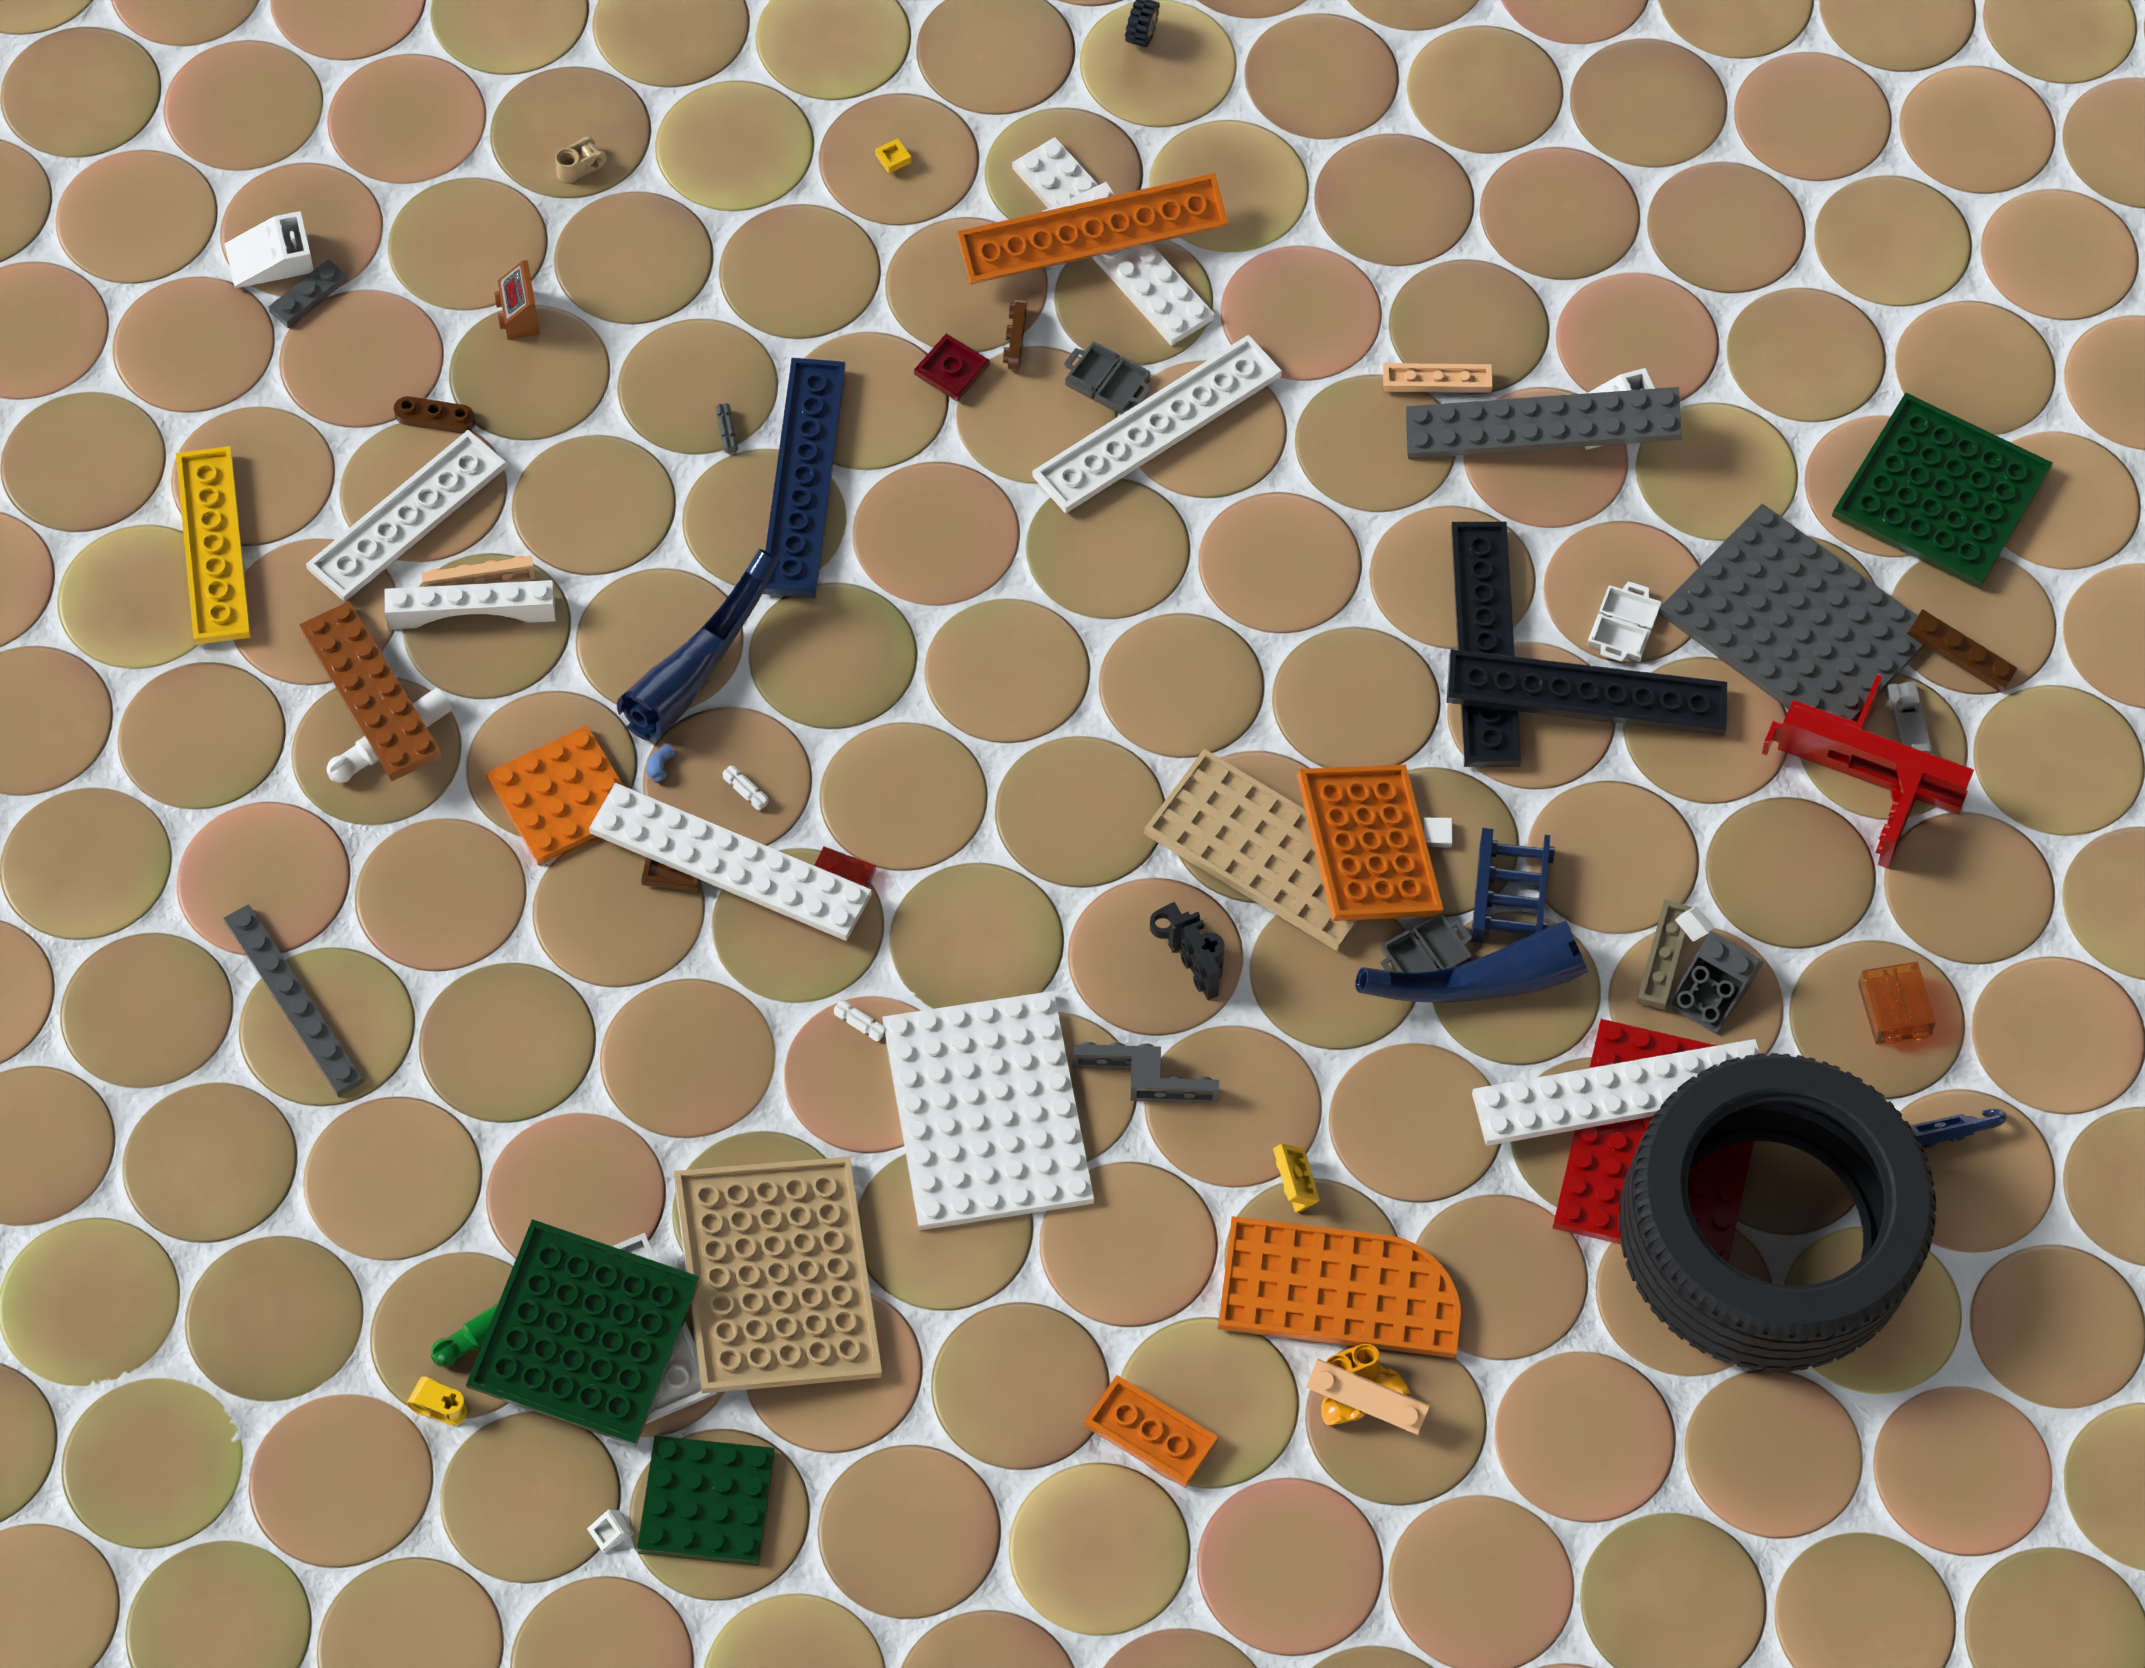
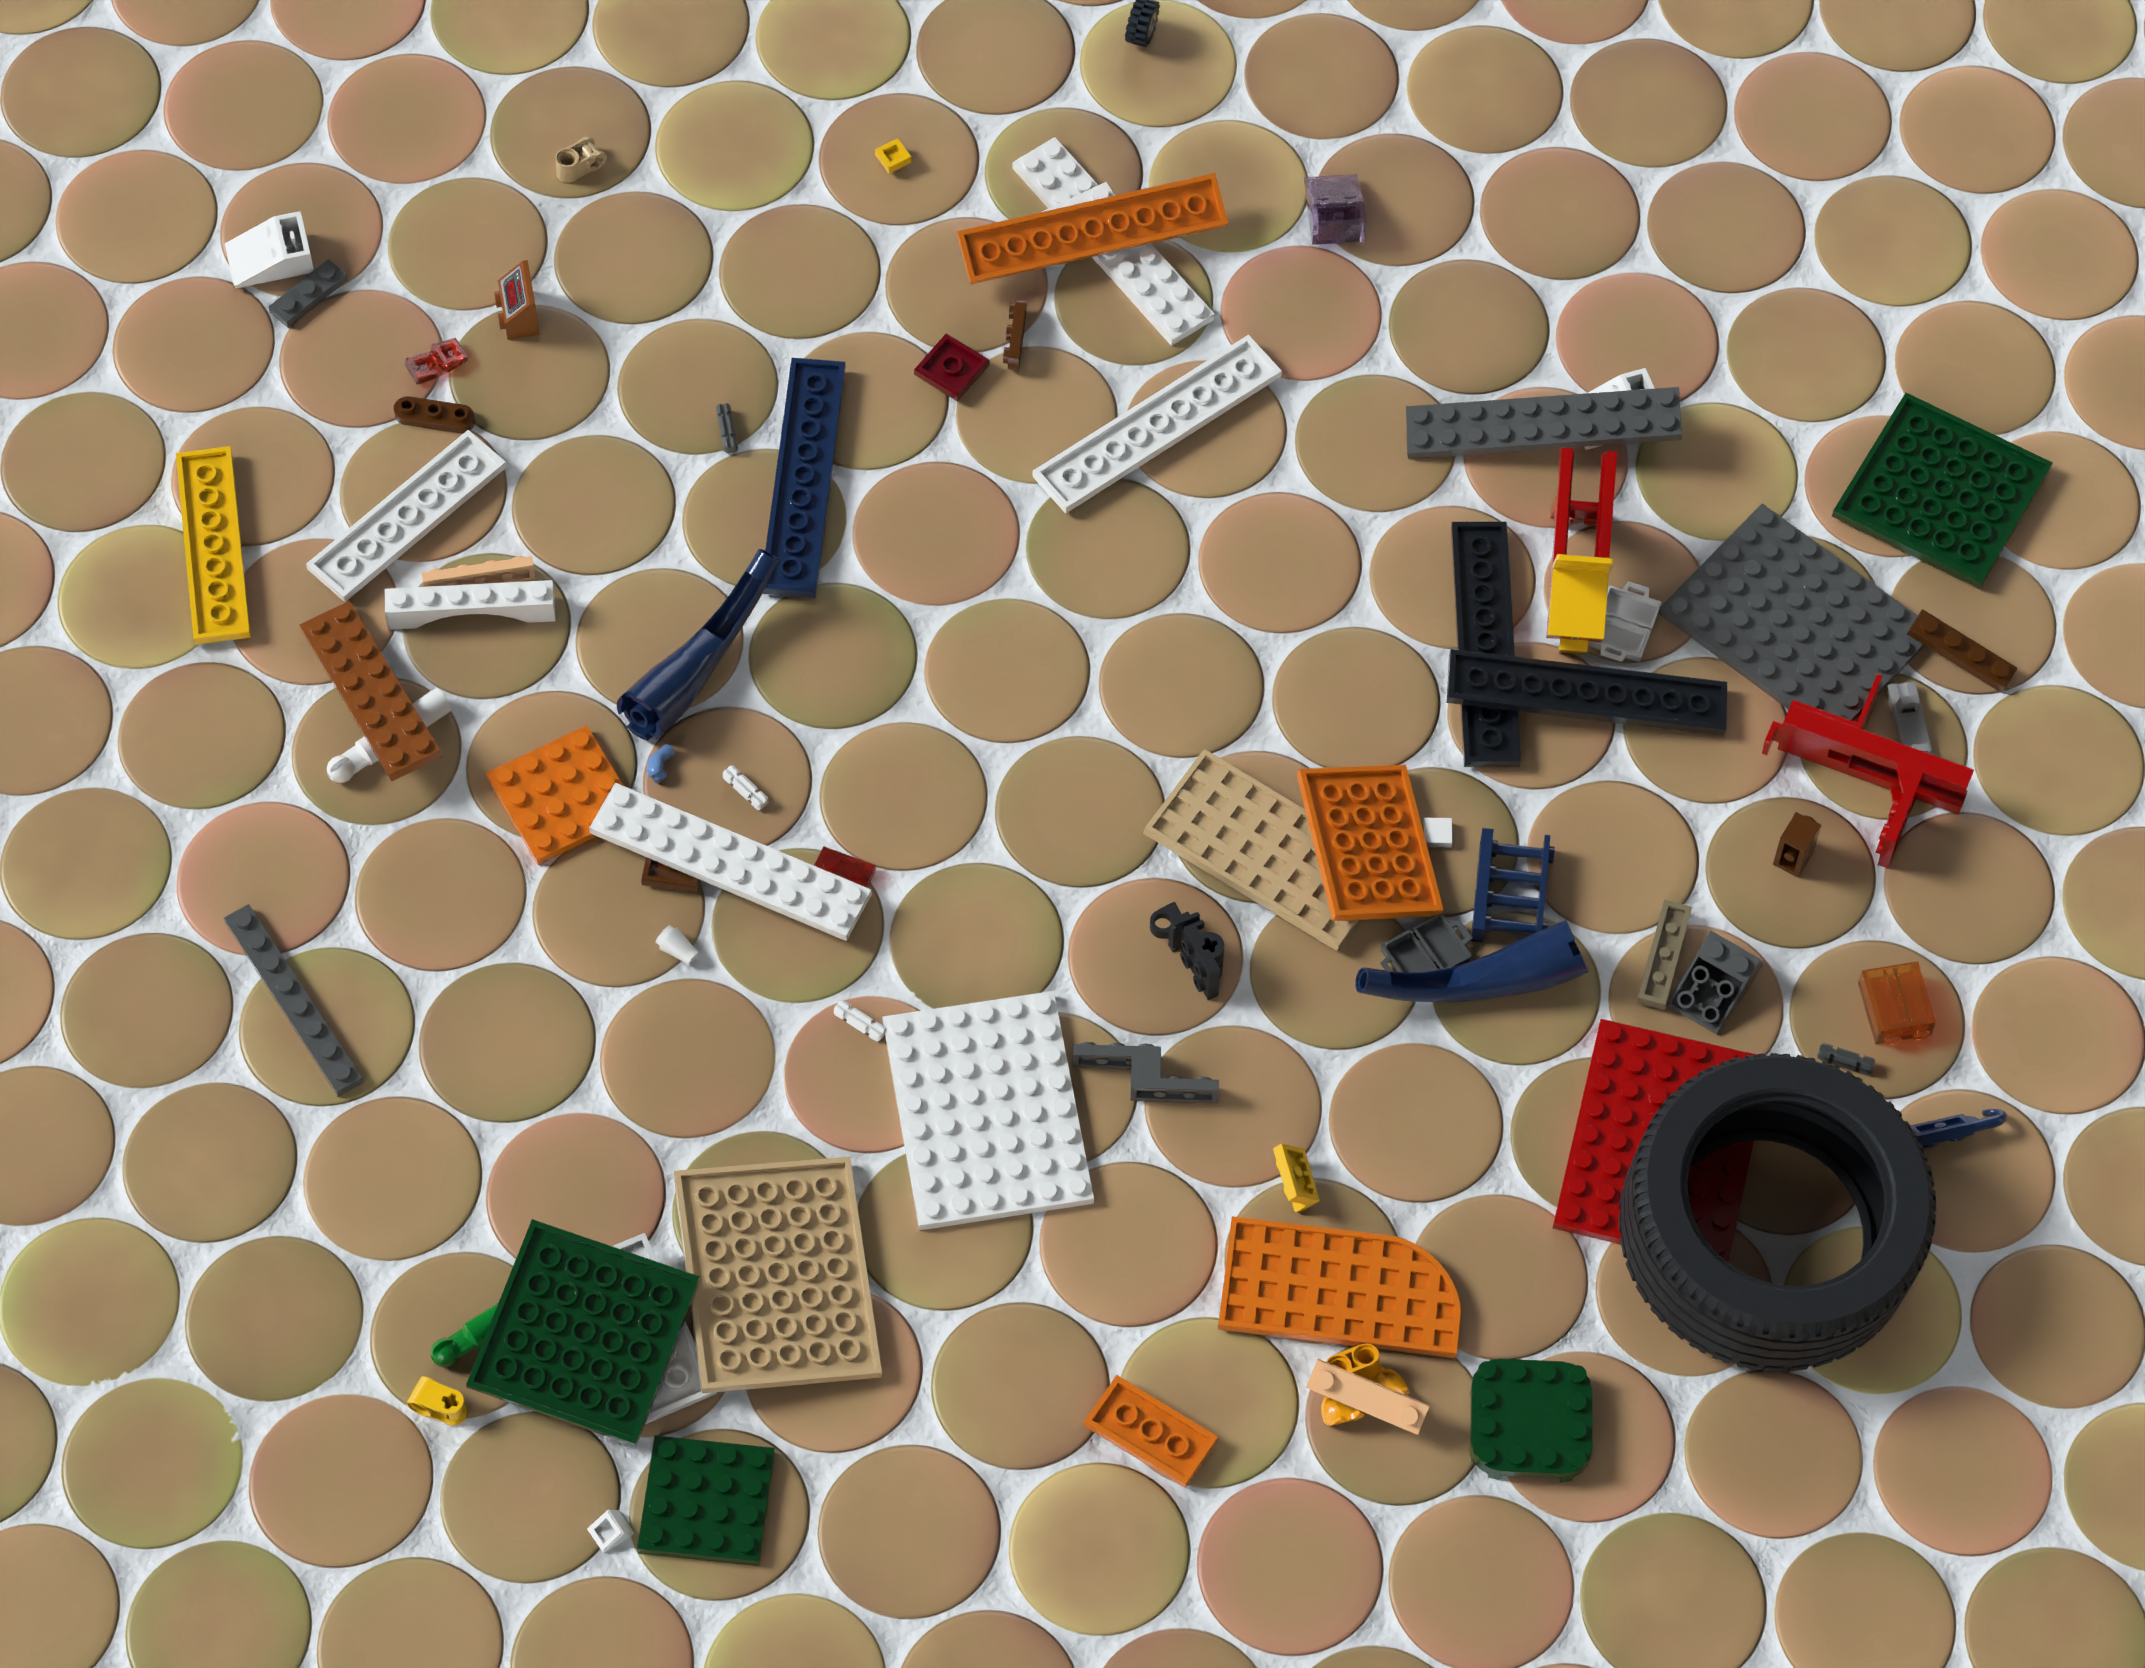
(440, 360): none -> clear red slope
(677, 945): none -> white cone
(1107, 377): dark grey piece -> none
(1335, 209): none -> clear purple slope
(1437, 378): light nougat plate -> none
(1531, 1419): none -> dark green plate
(1580, 582): none -> piece
(1592, 1094): white plate -> none
(1694, 923): white tile -> none
(1797, 844): none -> reddish brown brick
(1846, 1058): none -> dark grey axle

